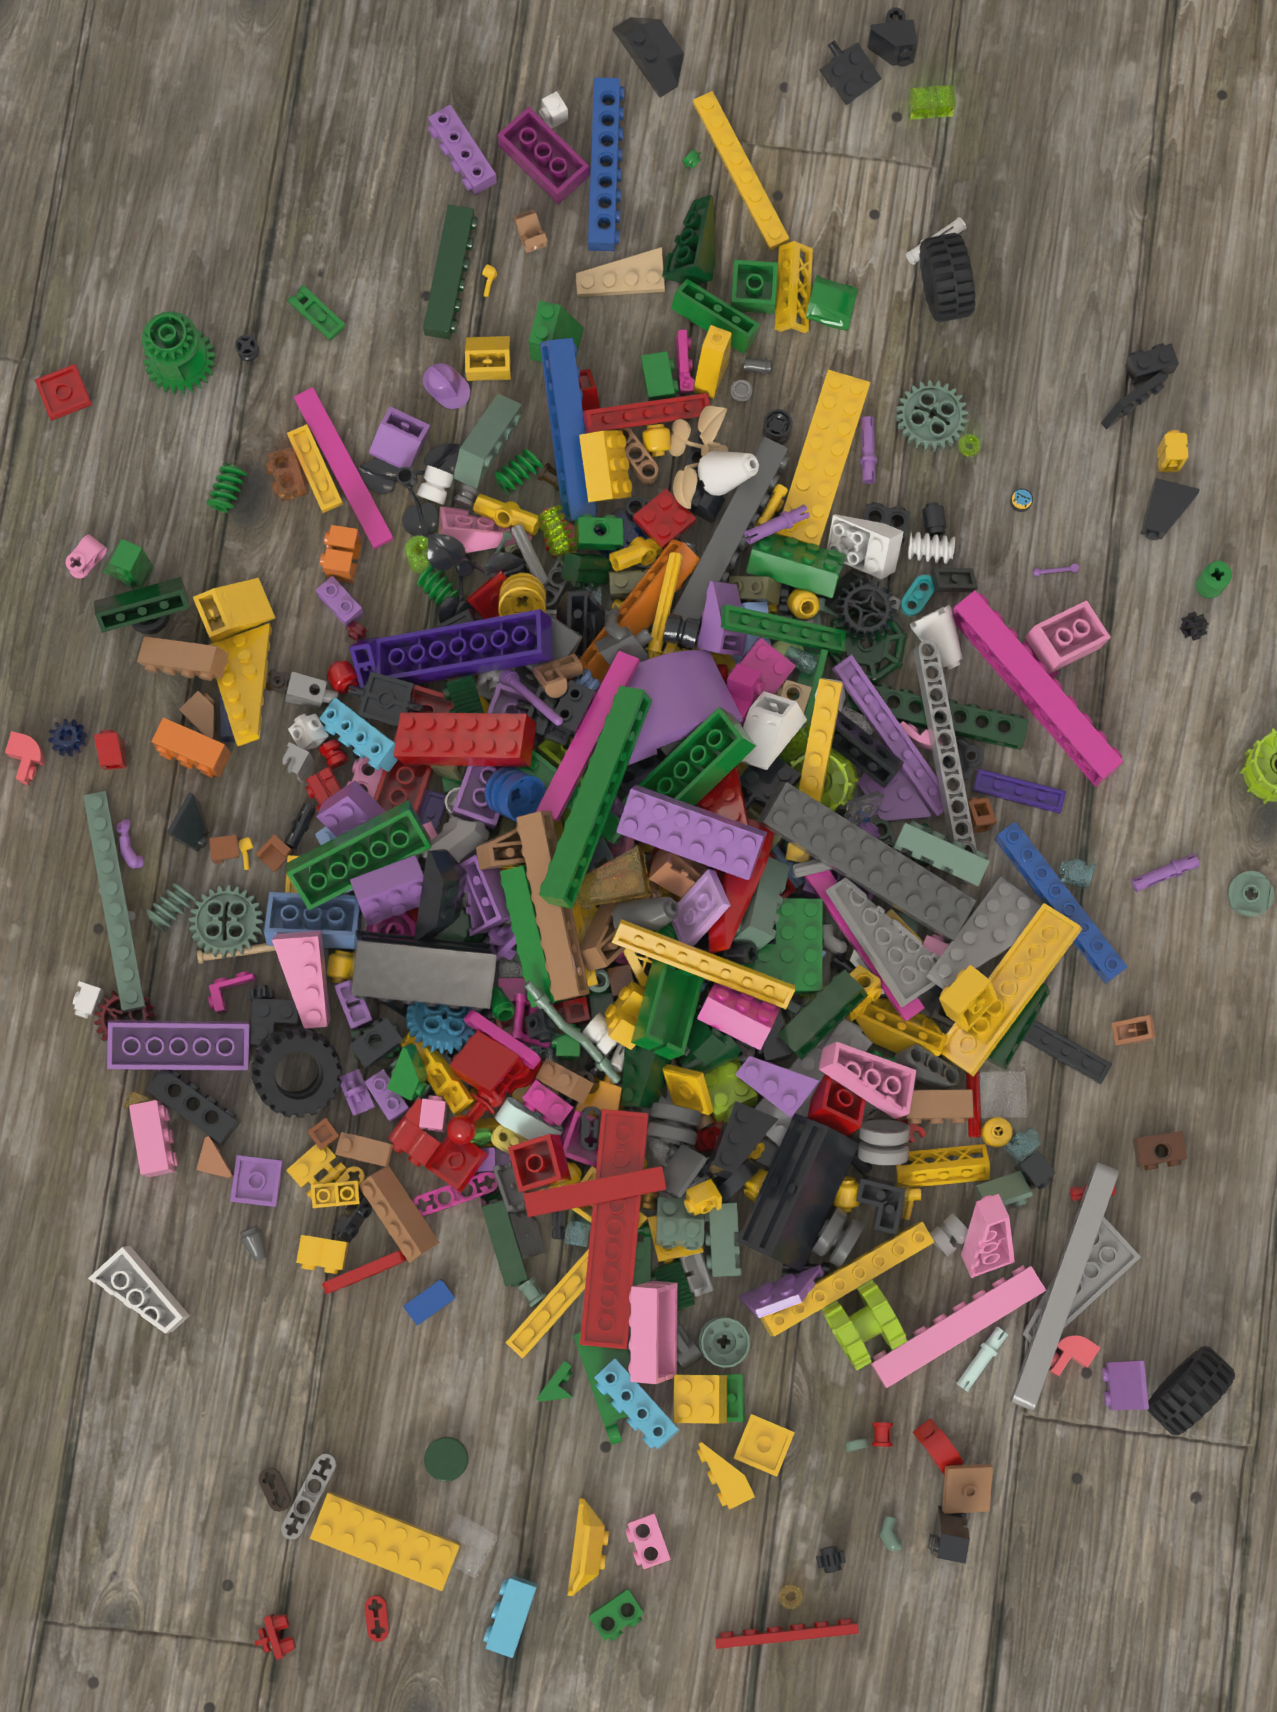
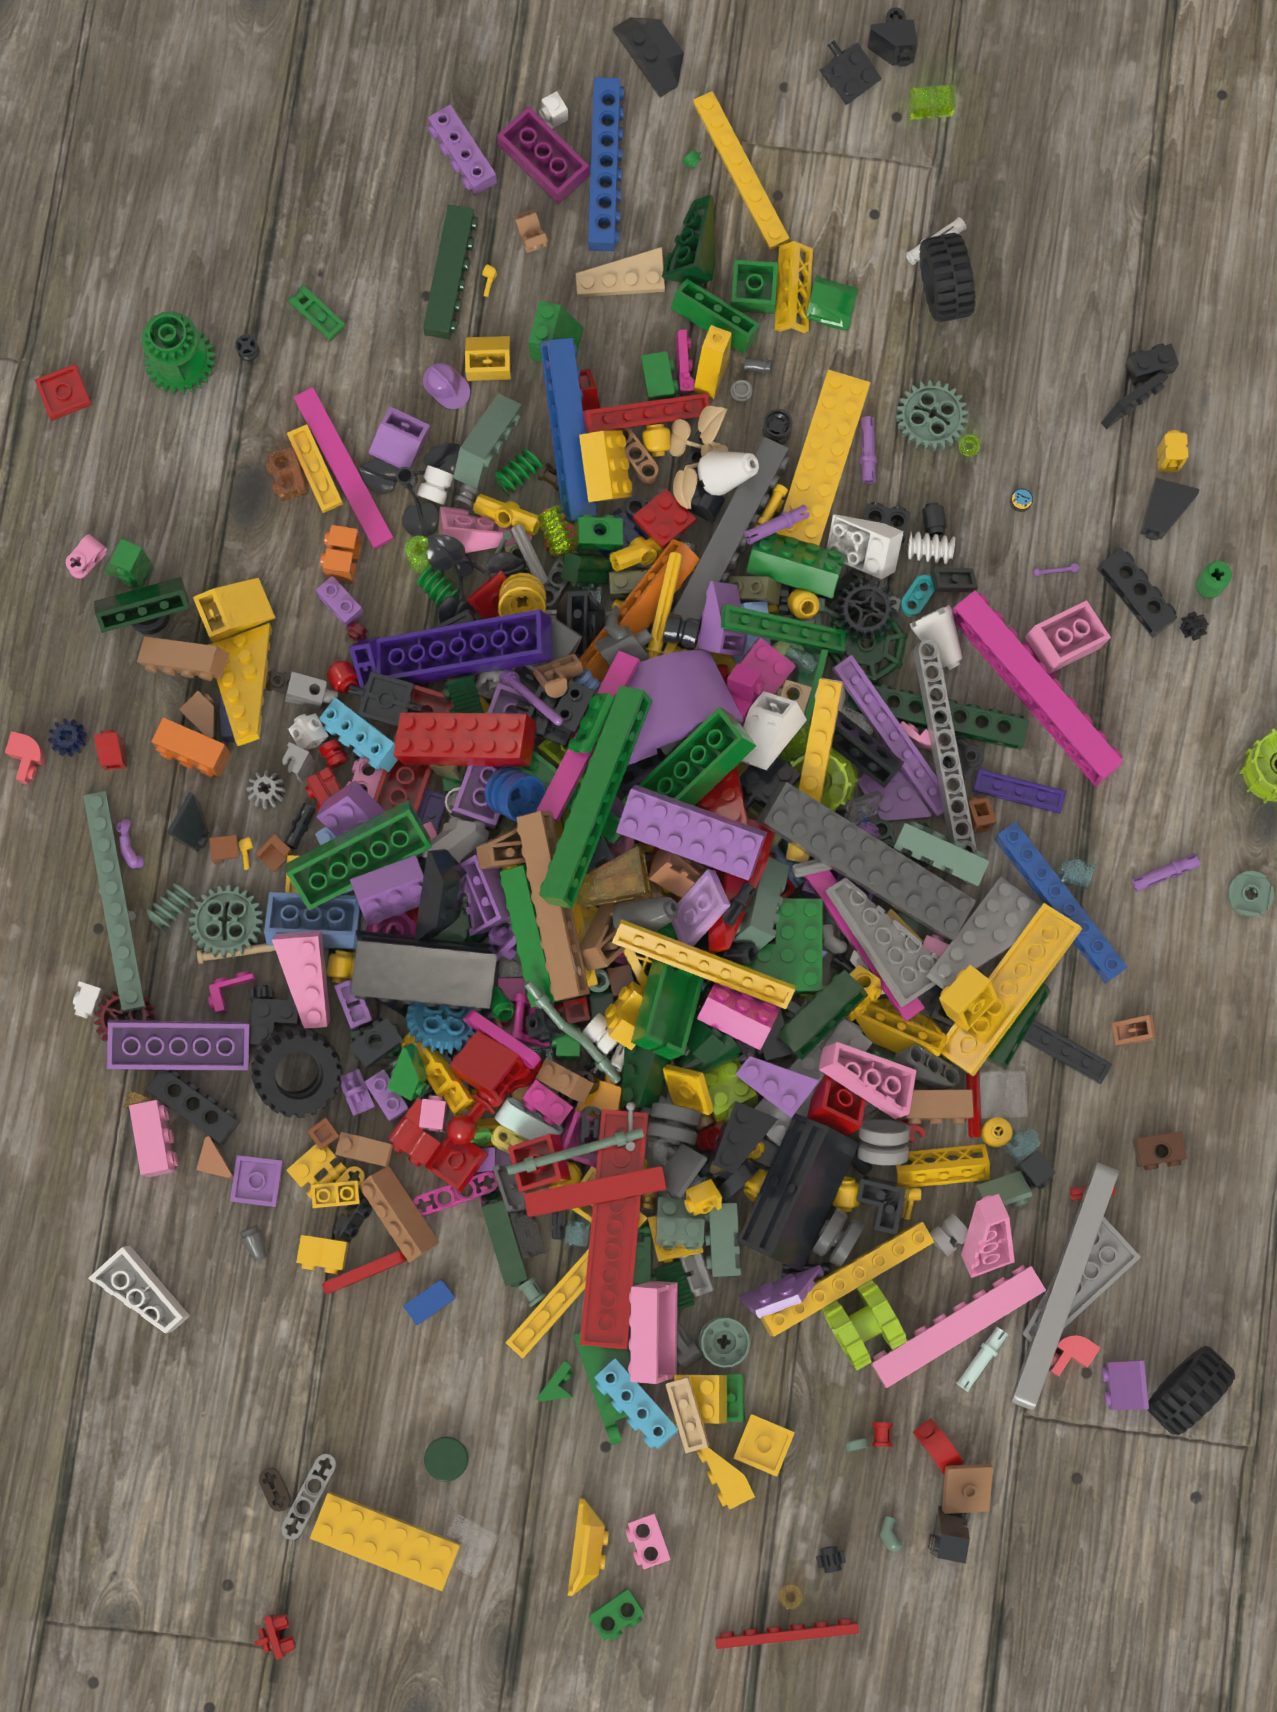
(225, 487): green piece -> none
(261, 797): none -> light grey gear
(371, 1619): red beam -> none
(510, 1615): medium azure brick -> none
(592, 723): none -> green plate
(619, 1139): none -> sand green bar
(630, 1107): none -> light grey hinge
(687, 1414): none -> tan plate
(738, 903): none -> black axle
(1138, 605): none -> black brick

